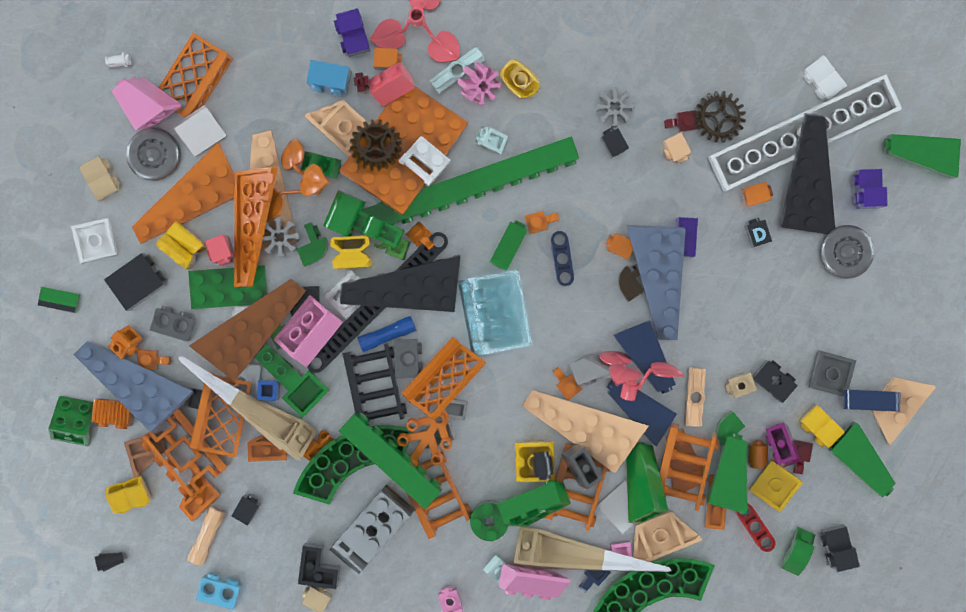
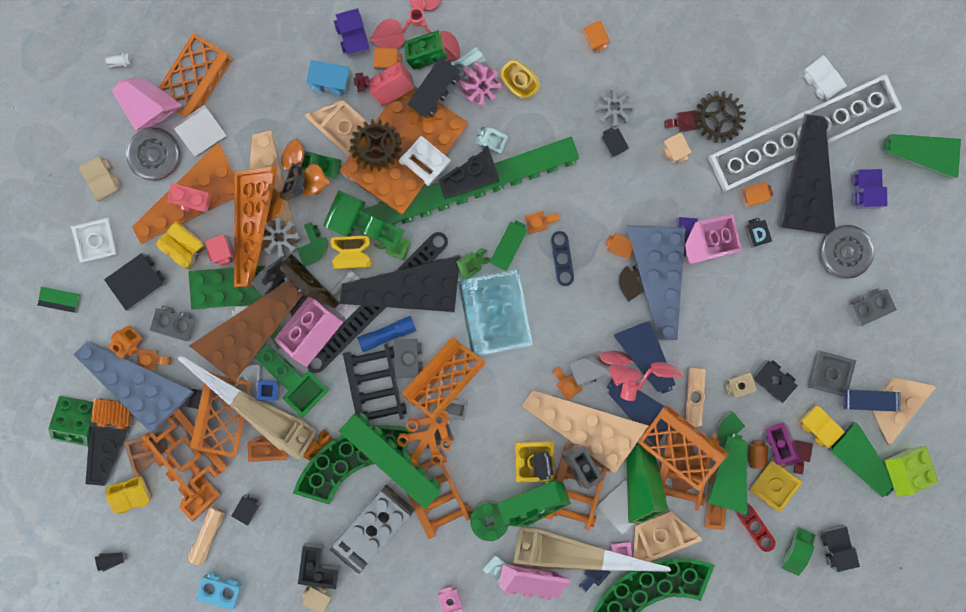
(103, 452): none -> black wing
(189, 198): none -> coral brick
(269, 278): none -> dark grey hinge
(294, 183): none -> black wing
(306, 282): none -> dark brown wing
(420, 235): orange plate -> none
(424, 50): none -> green bracket
(434, 88): none -> black brick
(471, 263): none -> bright green plate
(473, 174): none -> black wing
(596, 36): none -> orange brick
(695, 437): none -> orange fence
(712, 239): none -> bright pink slope
(873, 310): none -> dark grey brick
(911, 471): none -> lime brick

